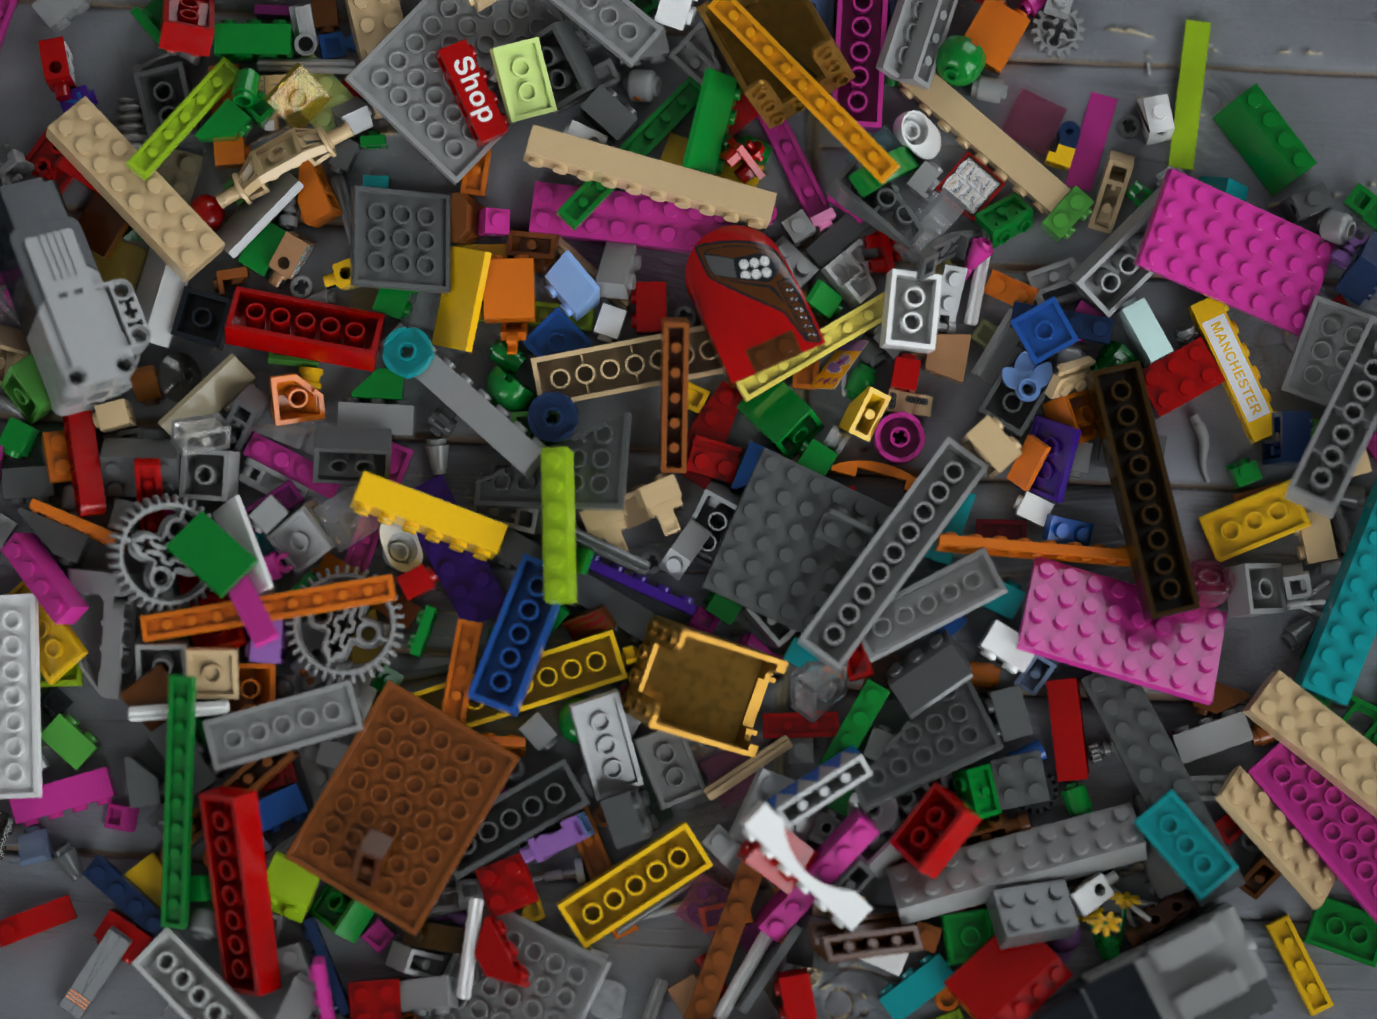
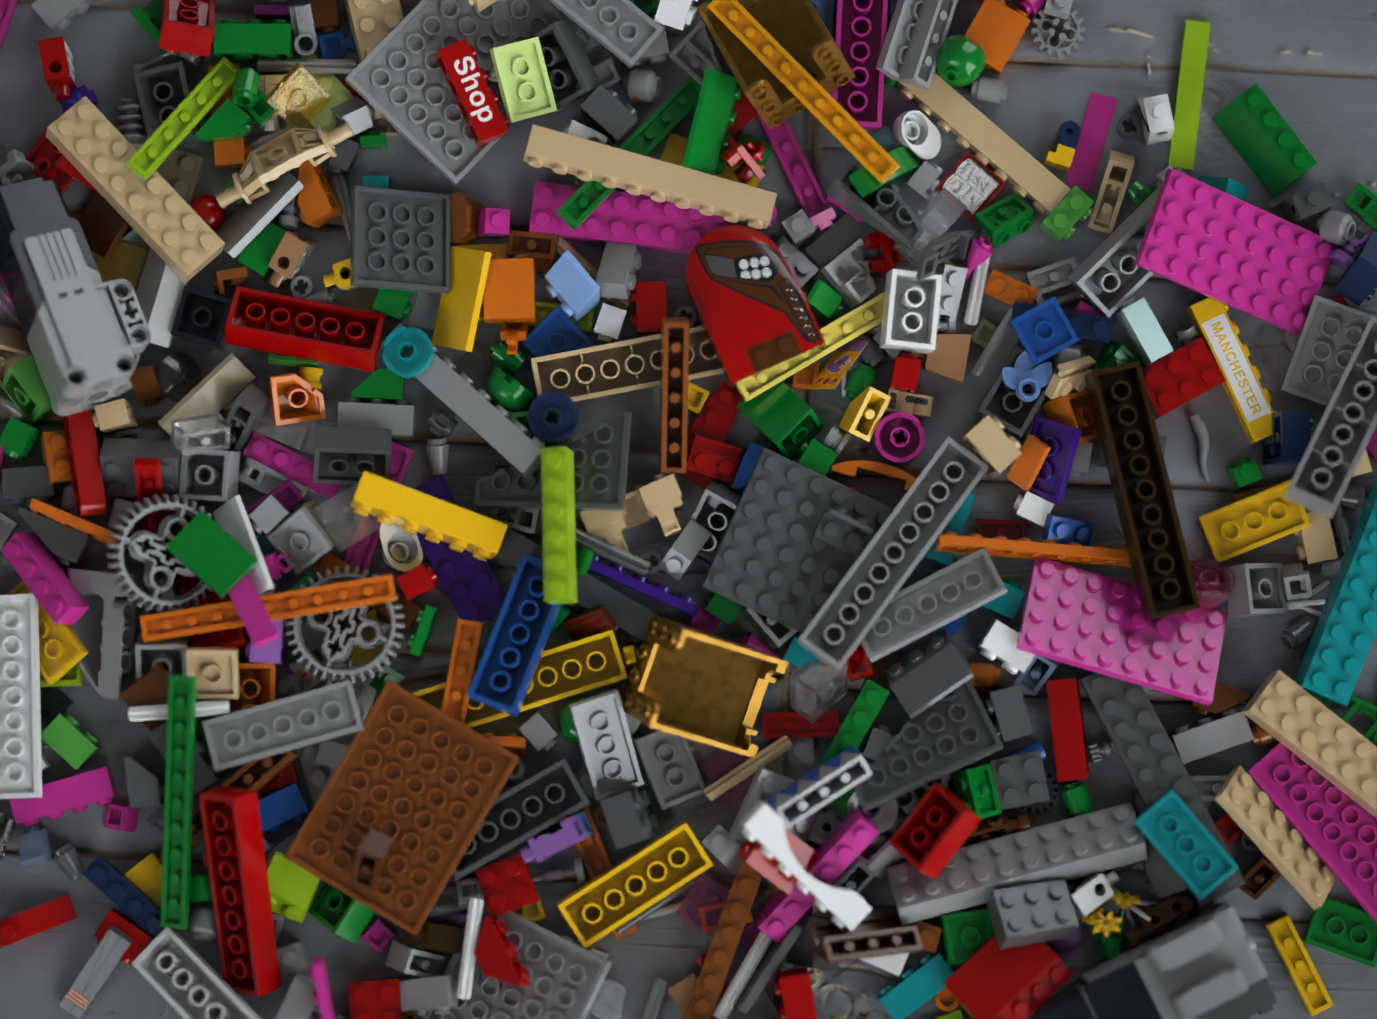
(312, 932): dark blue plate -> none
(476, 180): orange plate -> none
(1033, 121): clear pink tile -> none

